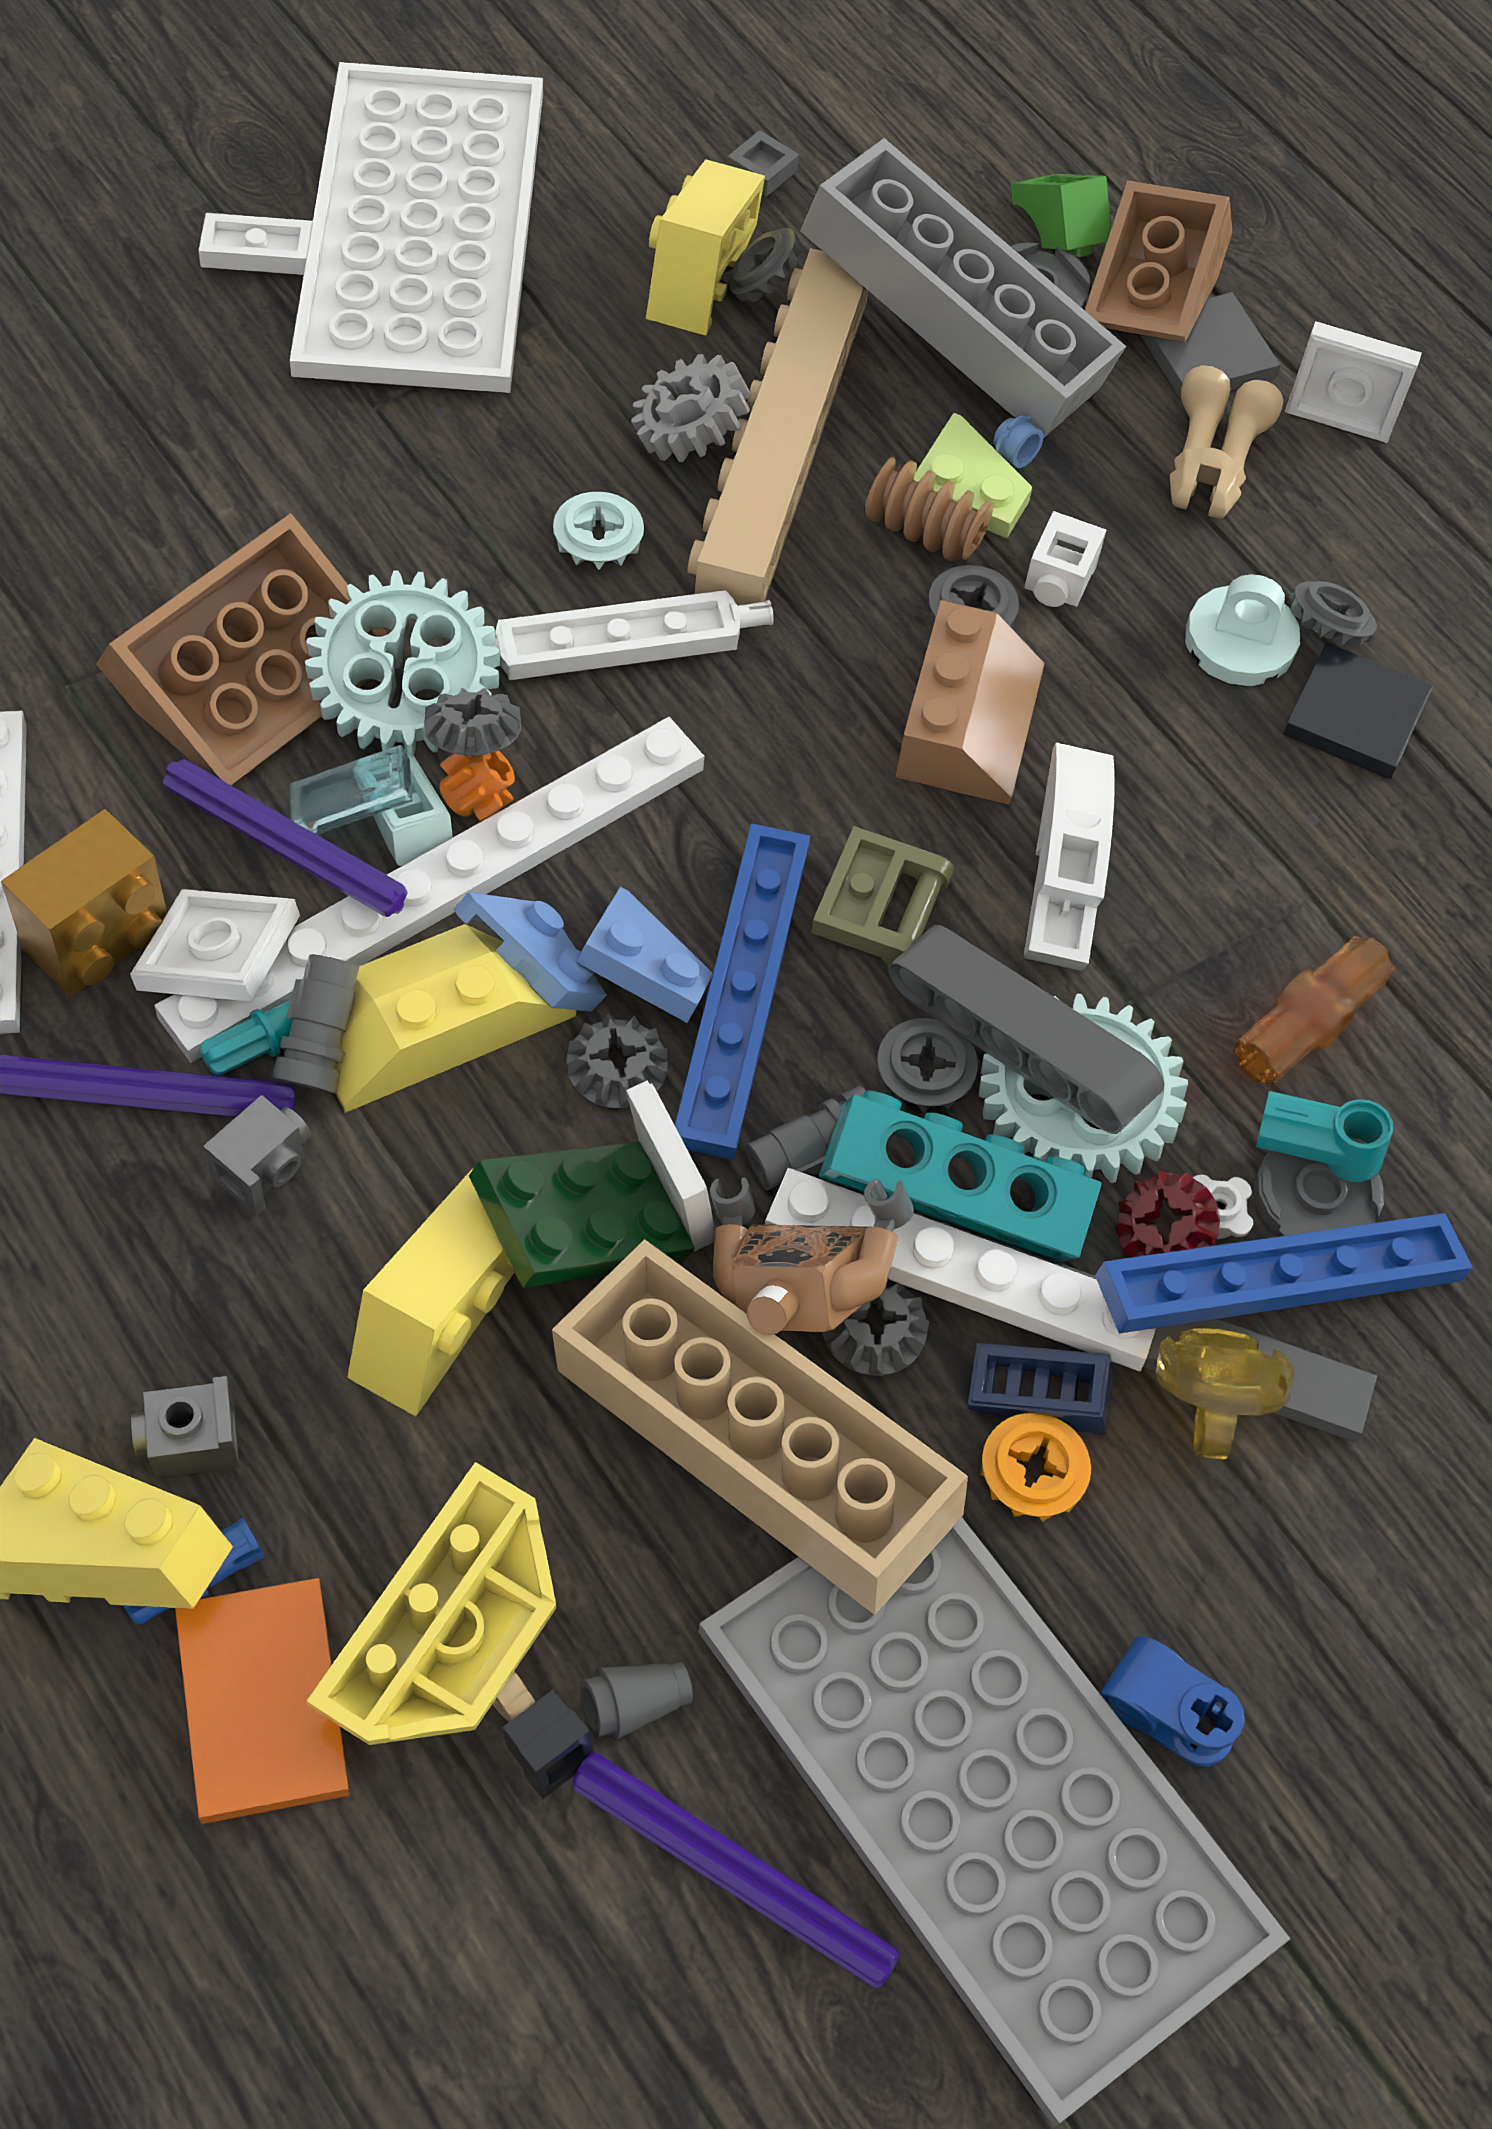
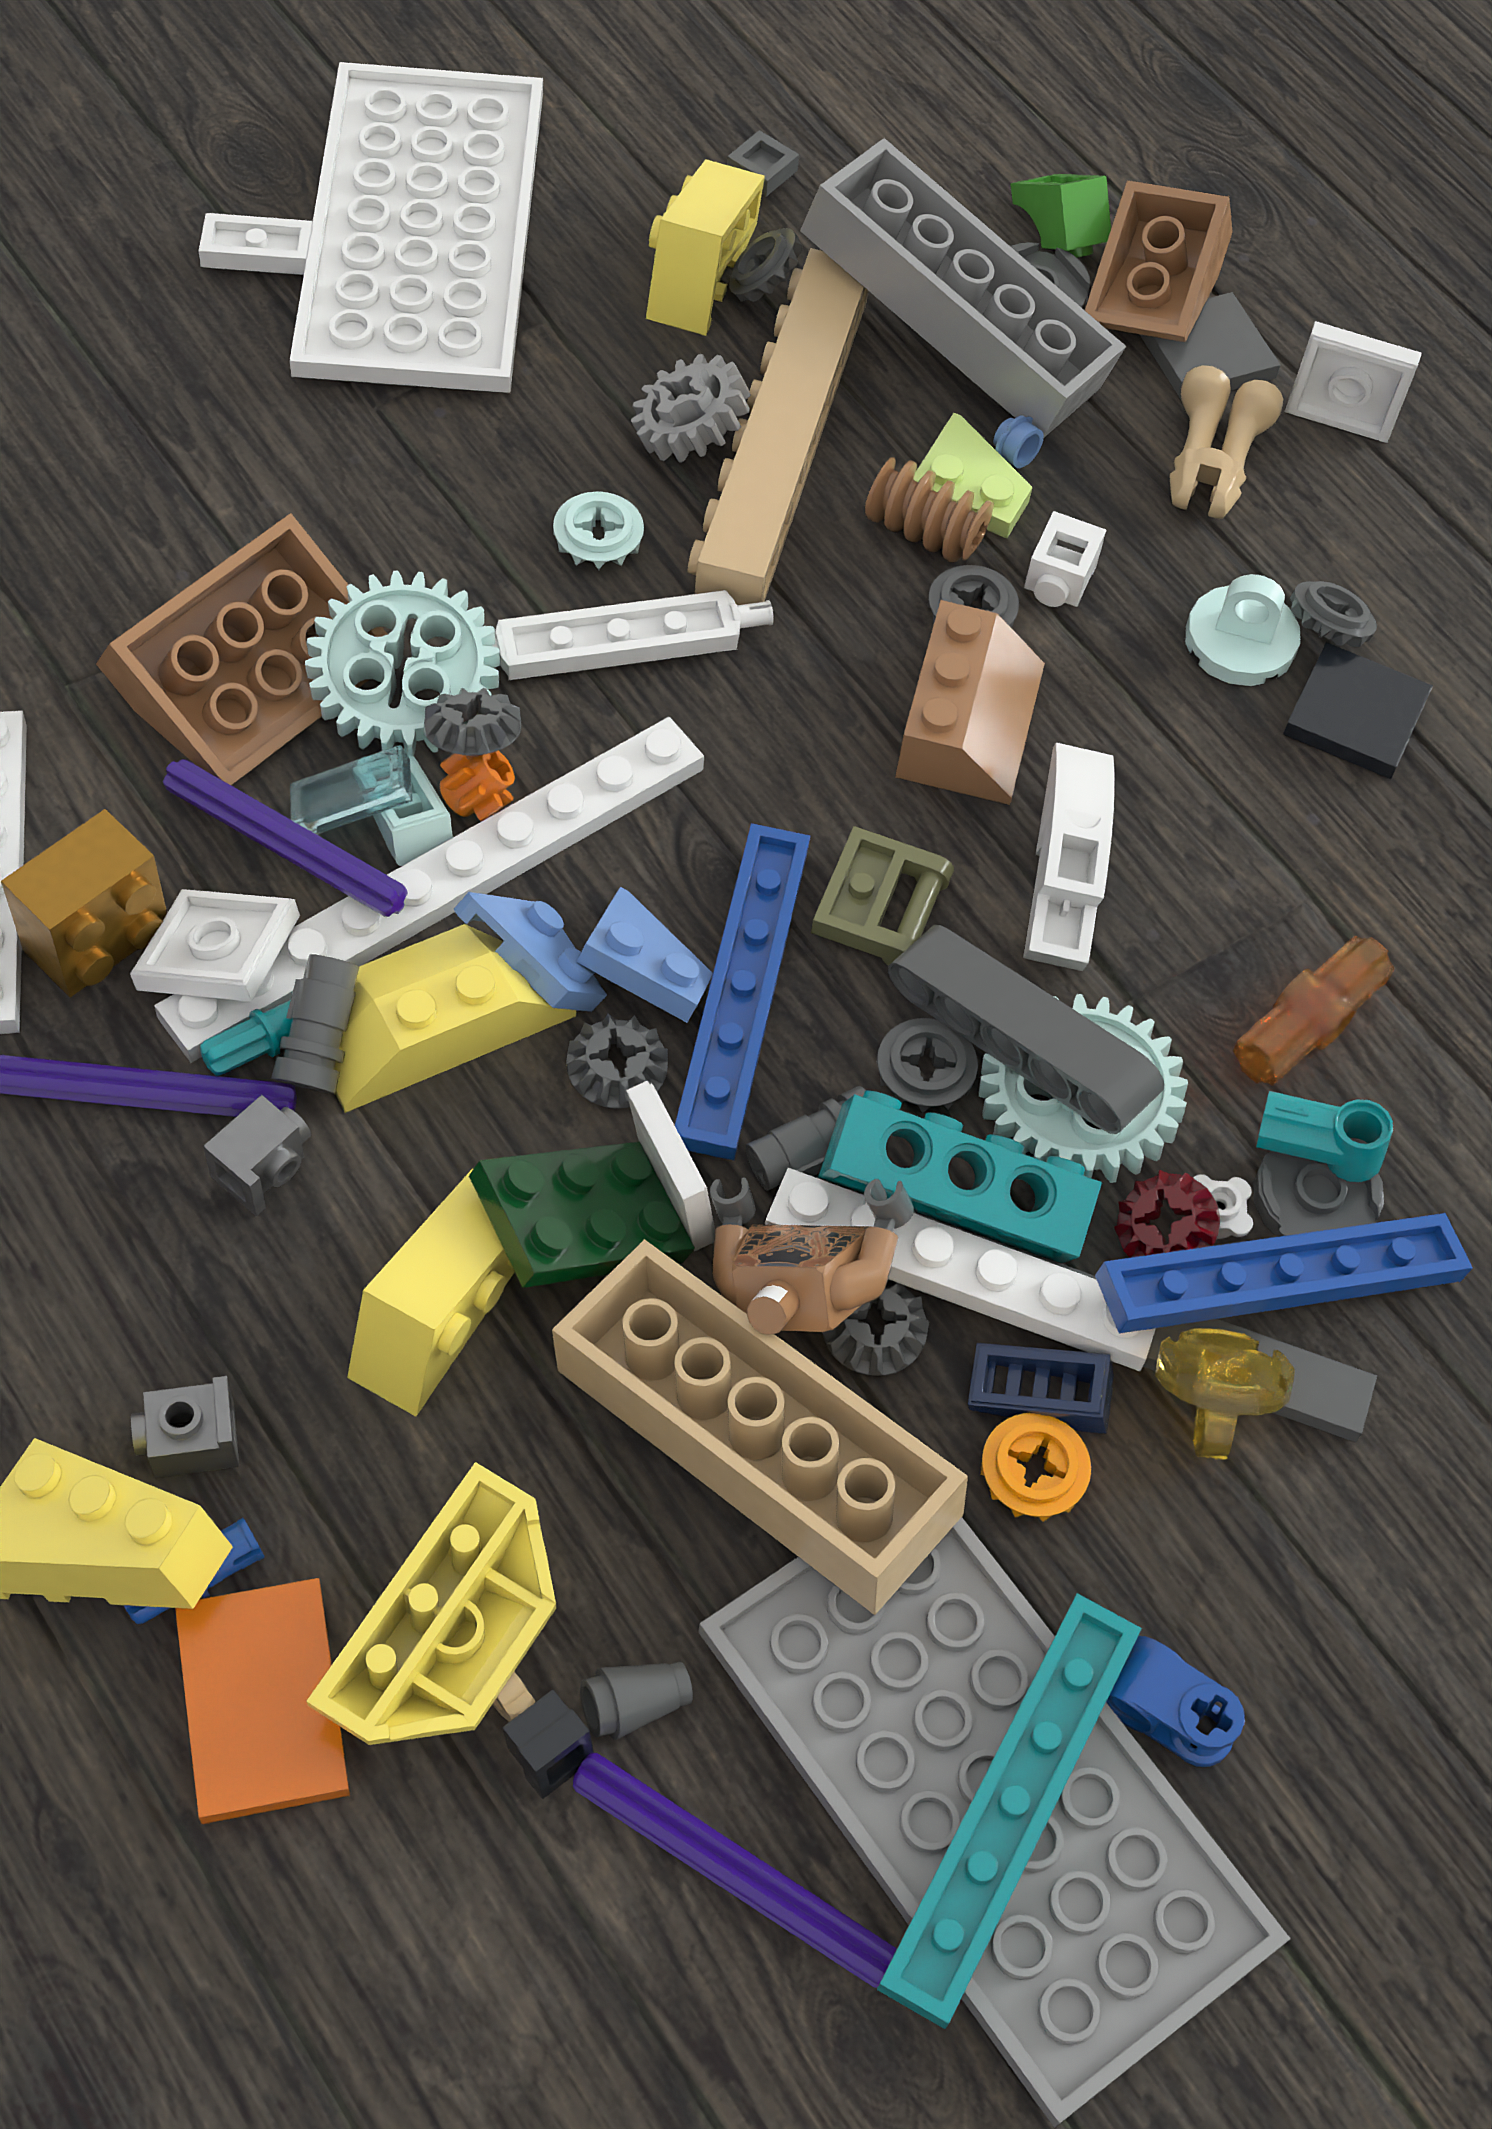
(1009, 1812): none -> teal plate

